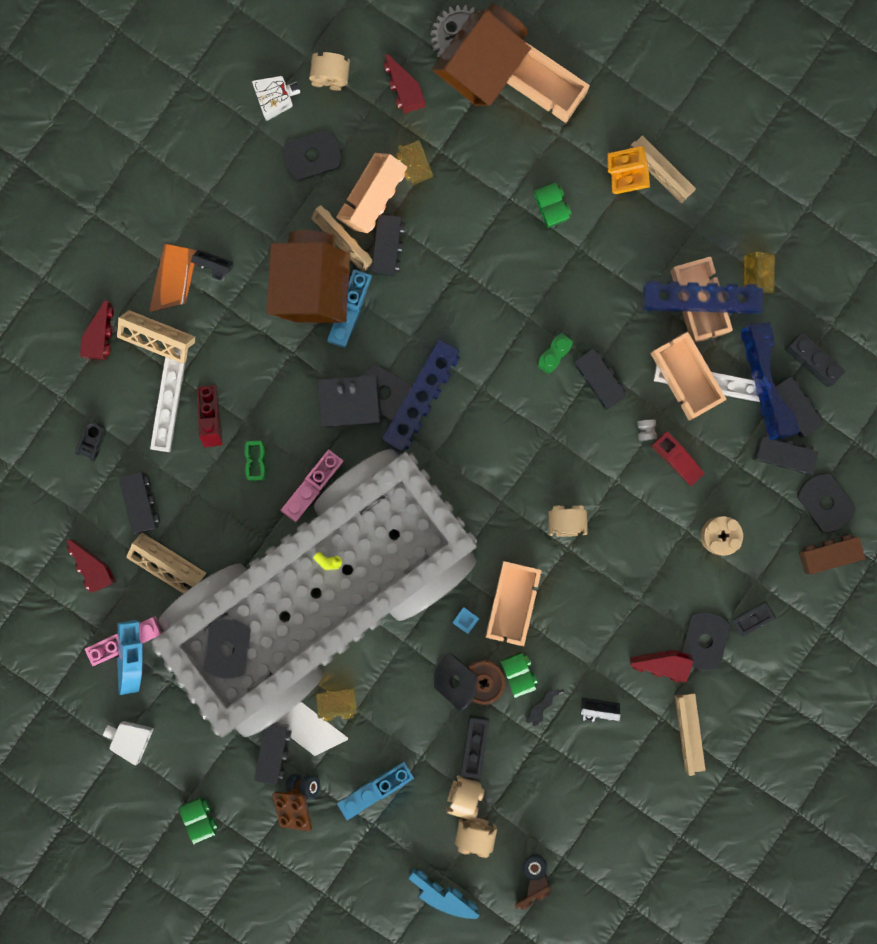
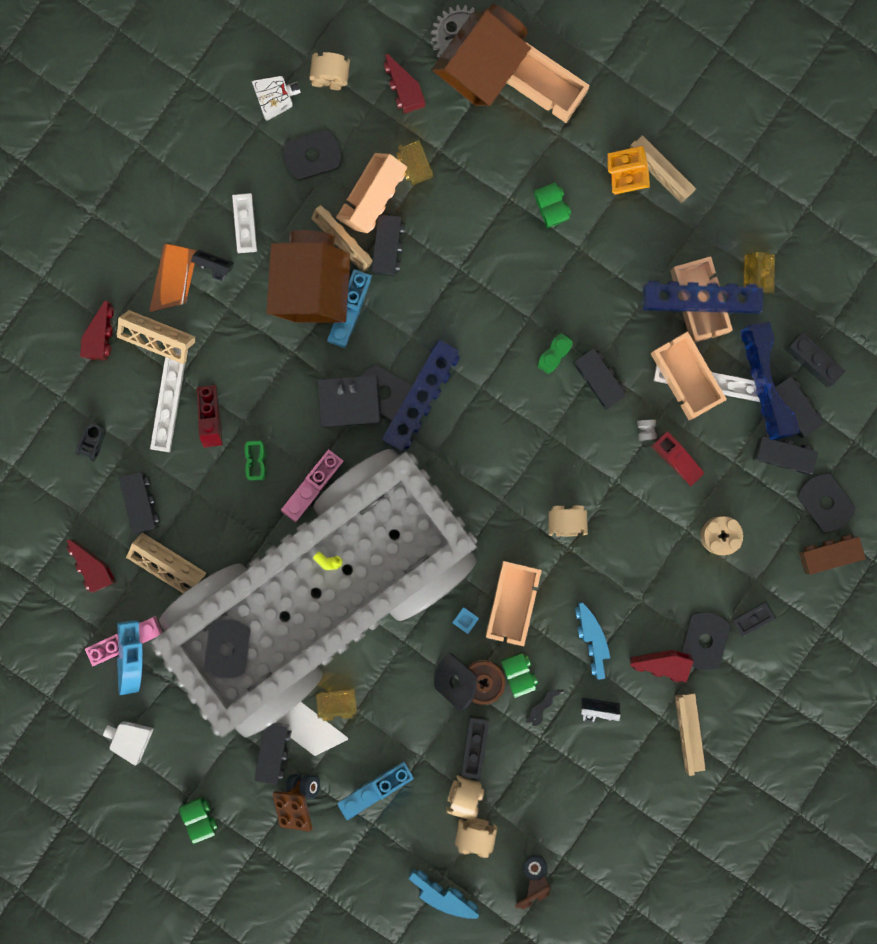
(244, 223): none -> white plate
(591, 631): none -> dark azure slope

